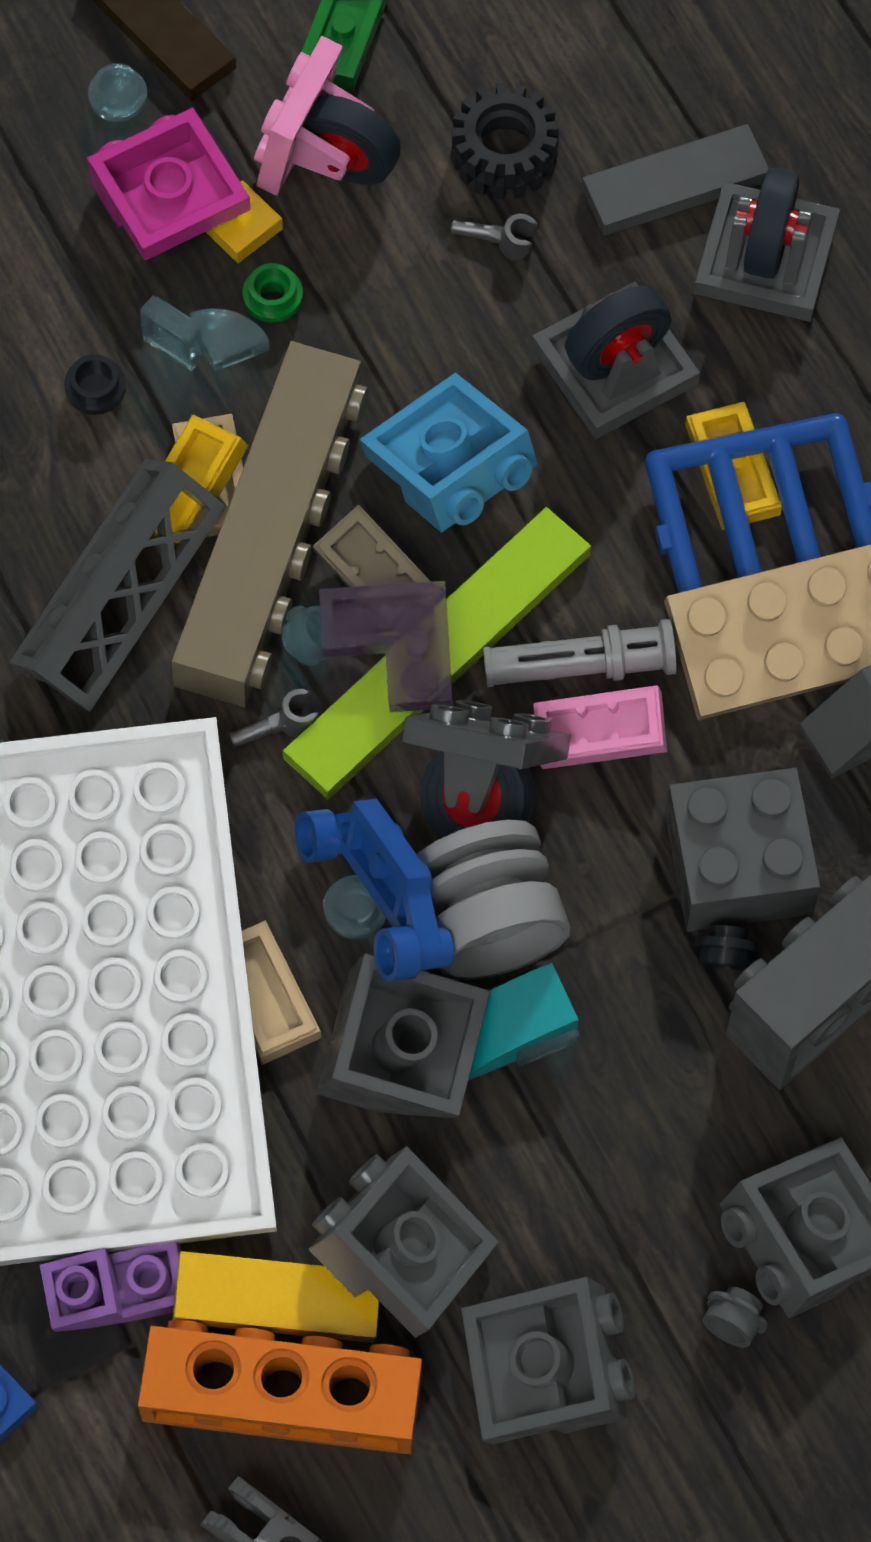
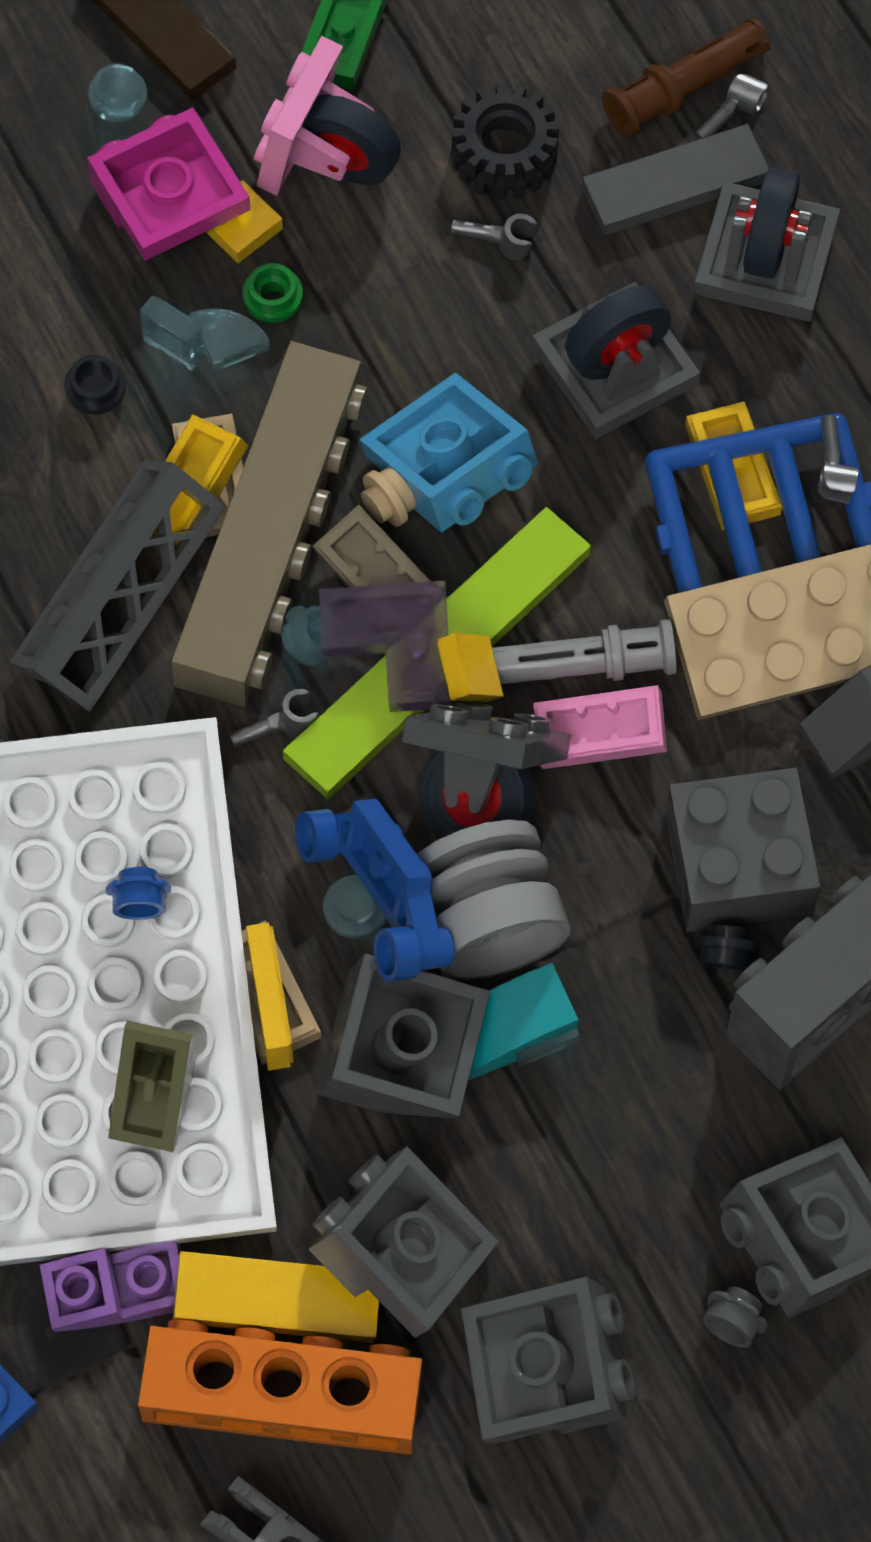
(138, 894): none -> blue plate
(152, 1085): none -> olive slope
(270, 996): none -> yellow tile
(387, 496): none -> tan plate
(469, 667): none -> yellow tile
(664, 87): none -> reddish brown pin
(744, 94): none -> flat silver hand
(836, 480): none -> flat silver hand

